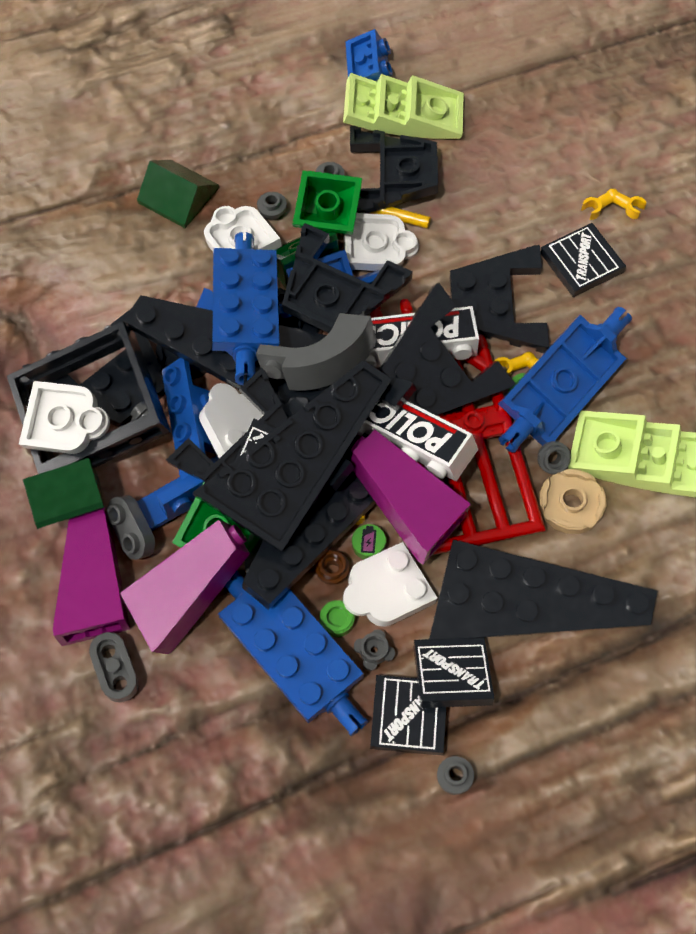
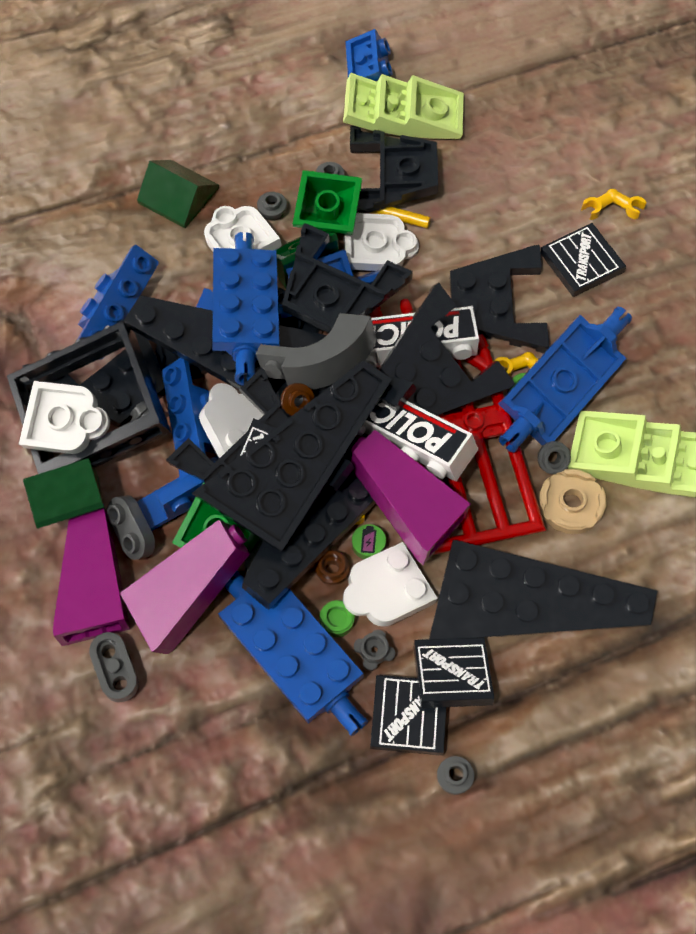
(117, 292): none -> blue bracket
(289, 395): none -> reddish brown plate

